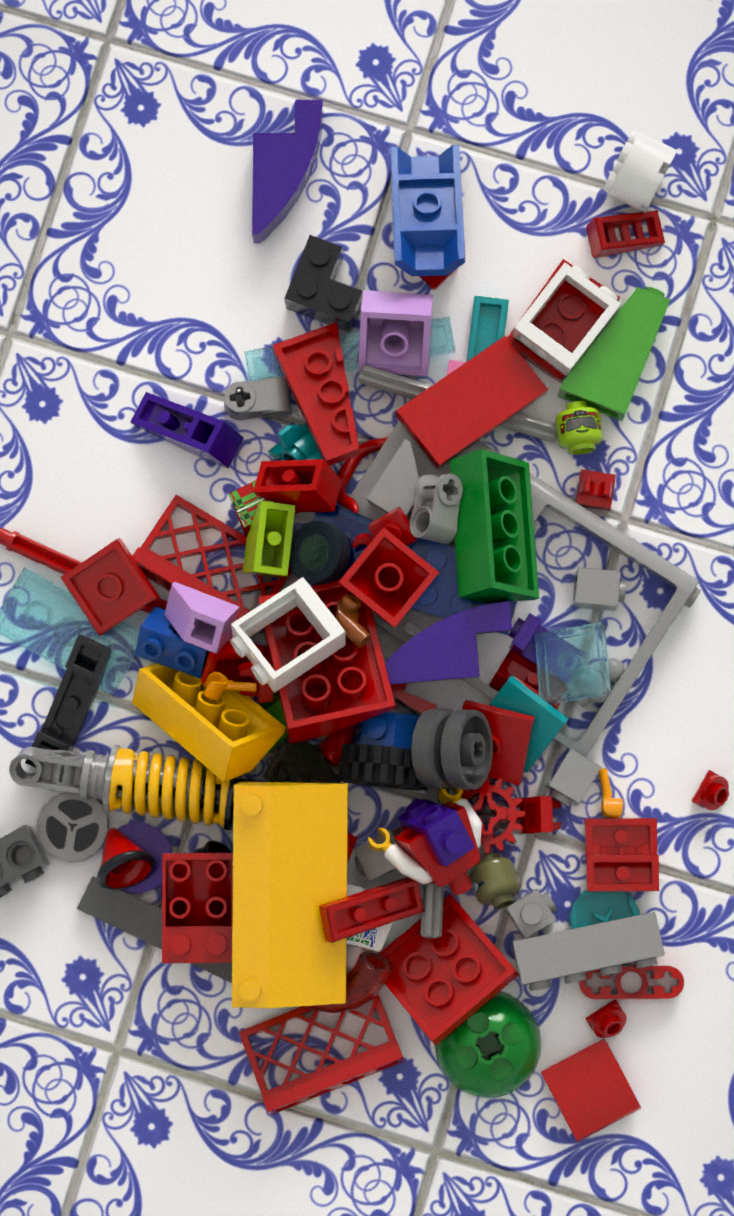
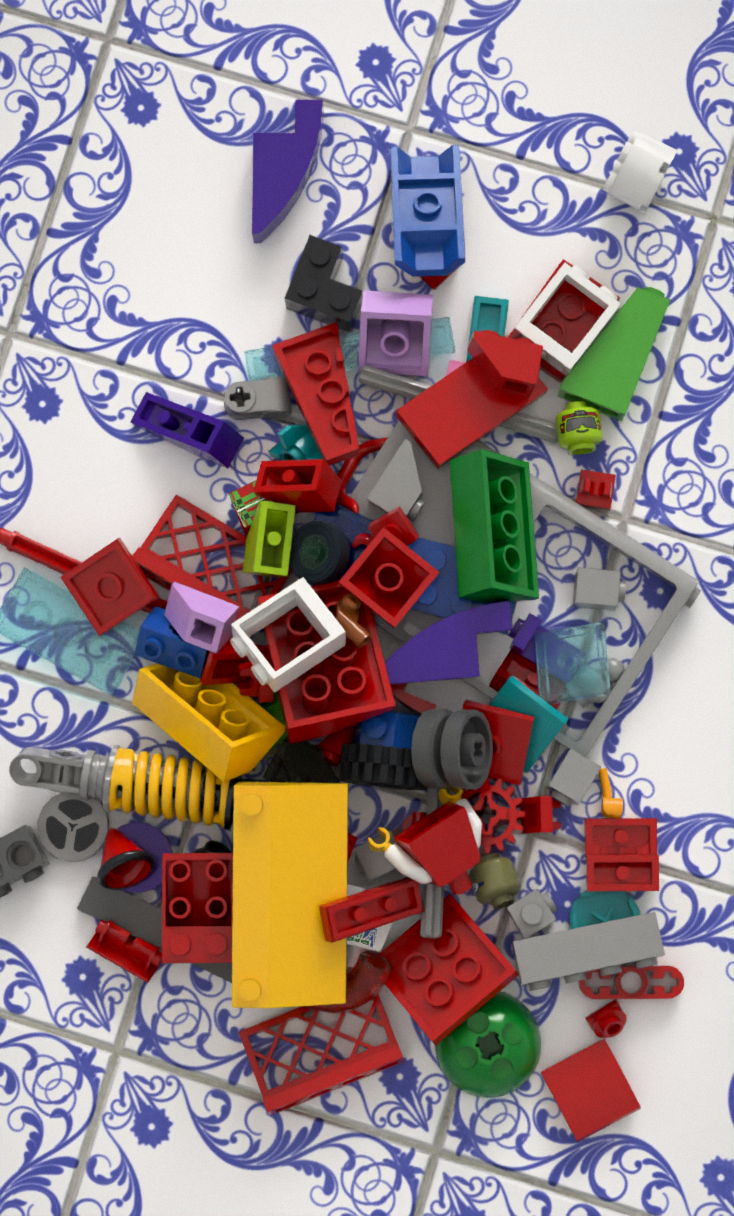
(74, 697): black slope -> none
(129, 954): none -> red hinge
(217, 683): light orange hand -> none
(434, 510): light grey piece -> none
(440, 827): dark purple bracket -> none
(507, 362): none -> red slope
(604, 240): red slope -> none
(712, 792): red plate -> none

